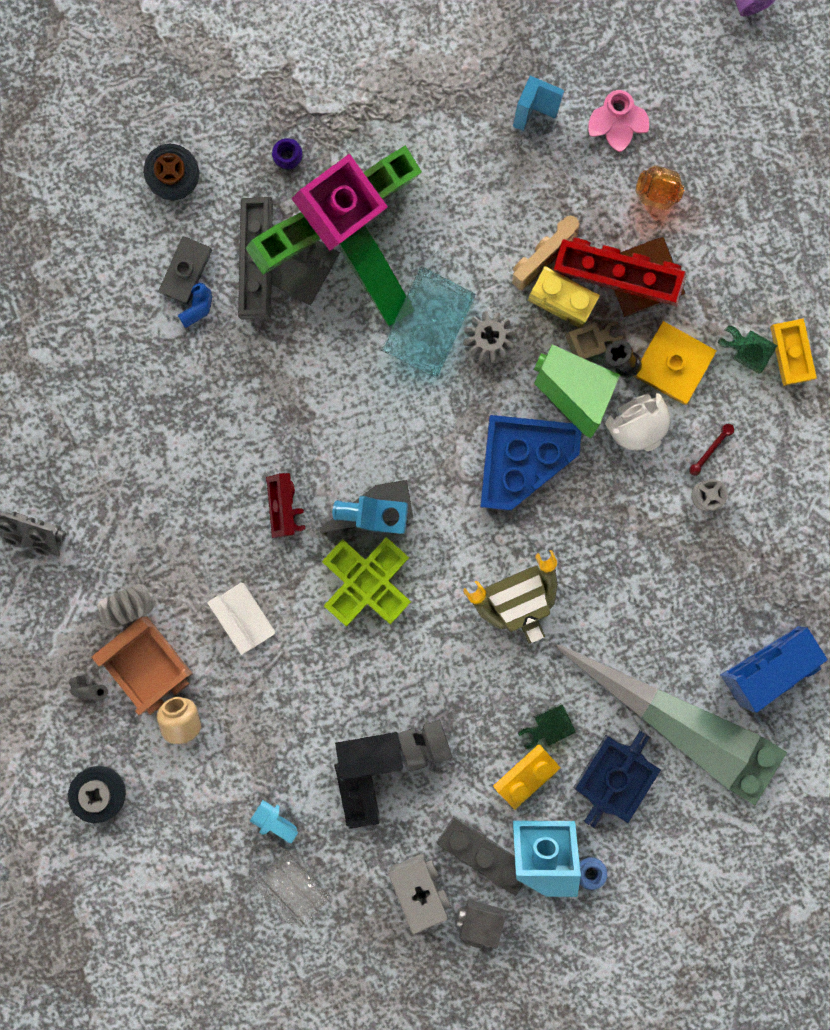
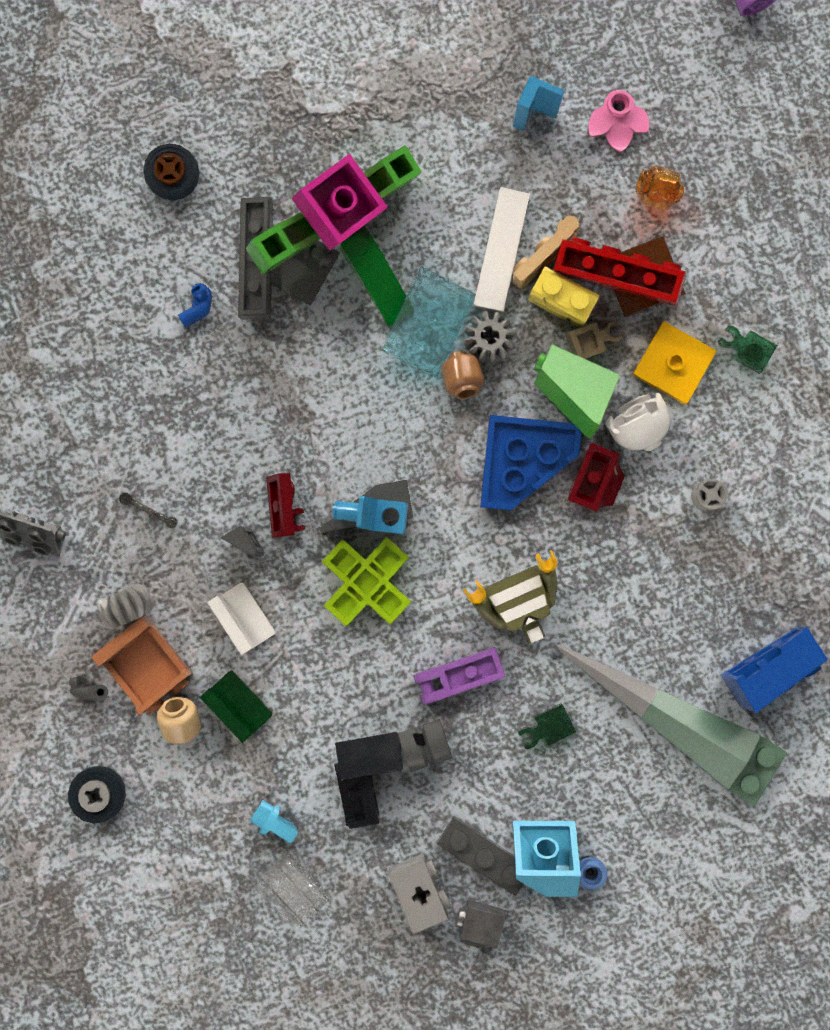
(126, 499): none -> clear smoke hinge
(185, 270): dark grey plate -> none
(236, 706): none -> dark green panel
(245, 540): none -> dark grey slope
(287, 145): dark purple plate -> none
(460, 675): none -> medium lavender plate
(462, 375): none -> medium nougat head
(501, 250): none -> white tile
(526, 776): yellow plate -> none
(596, 479): none -> dark red slope
(617, 779): dark blue plate -> none
(623, 358): black bush -> none
(726, 430): dark red hinge -> none
(793, 352): yellow plate -> none

